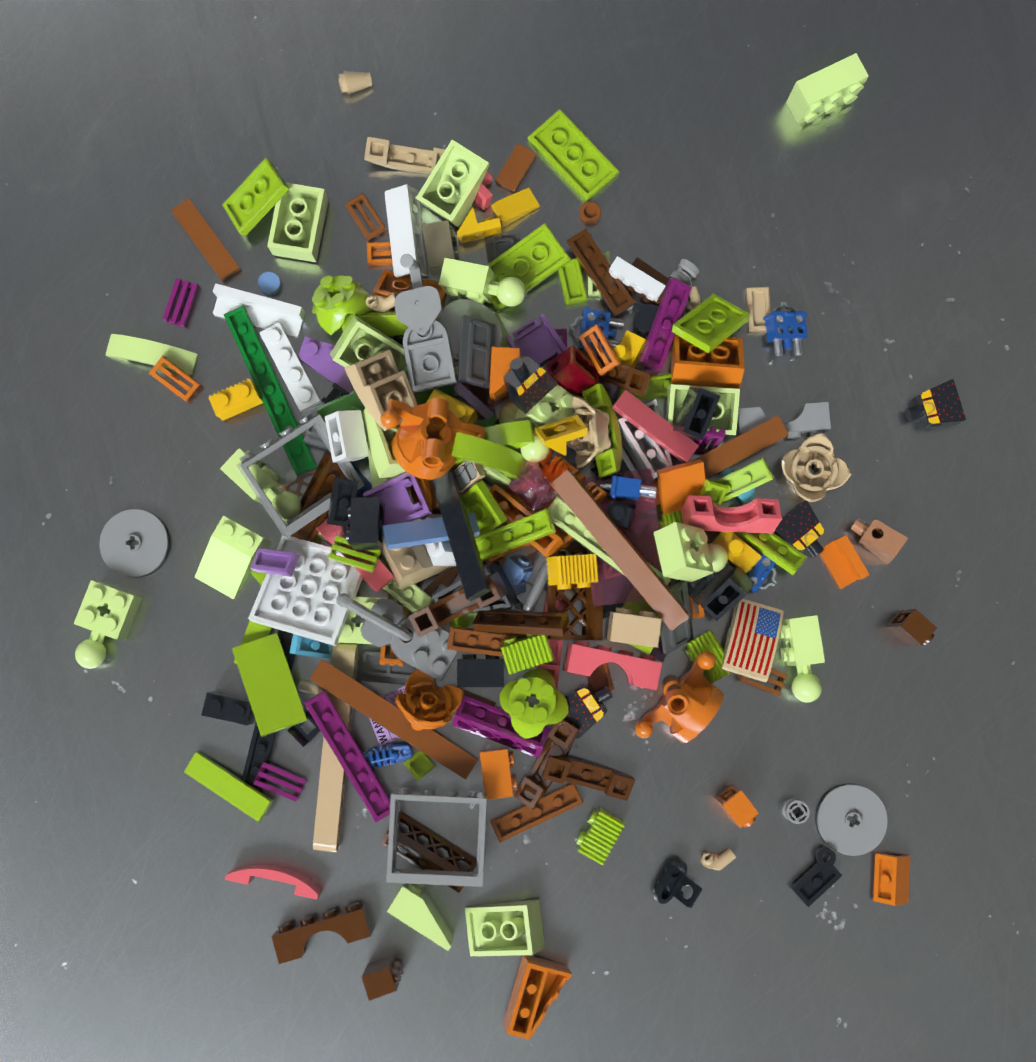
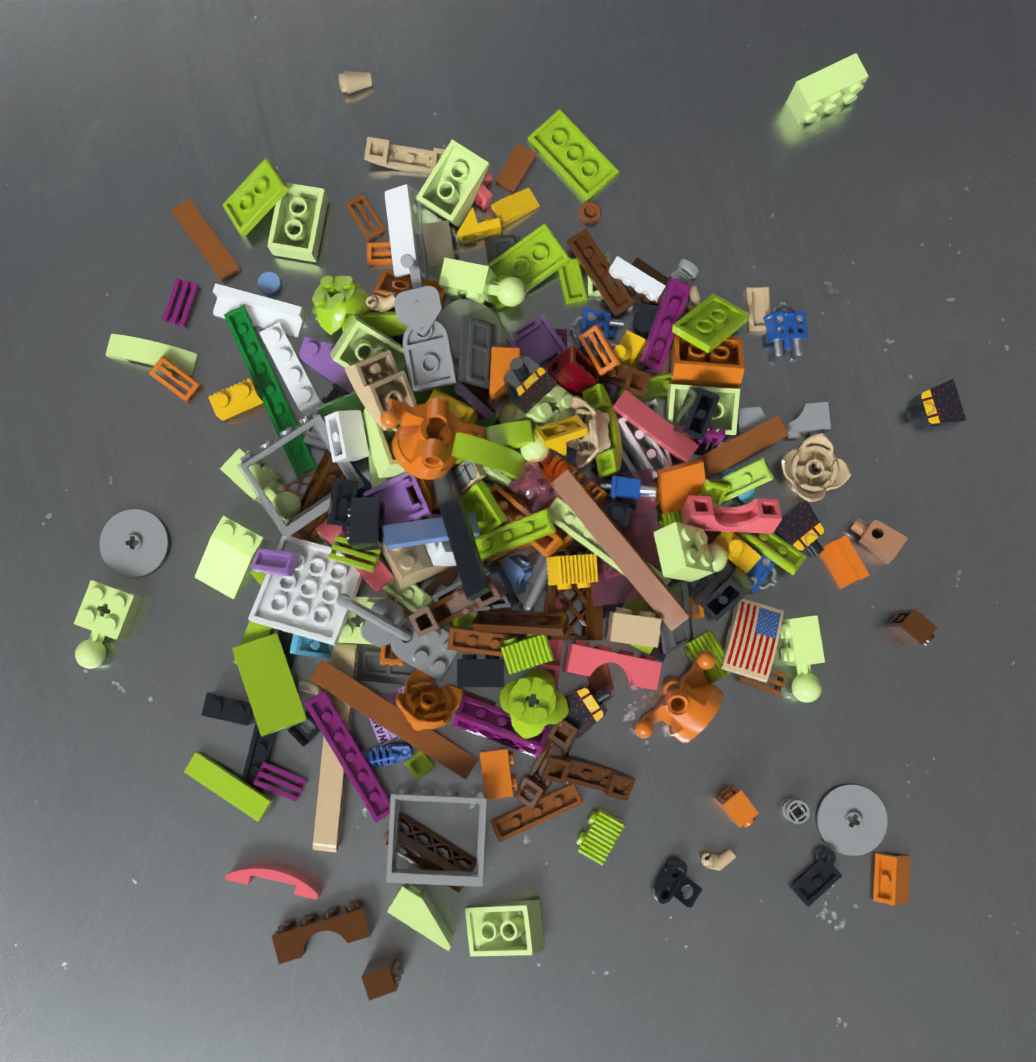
(532, 994): orange wedge -> none

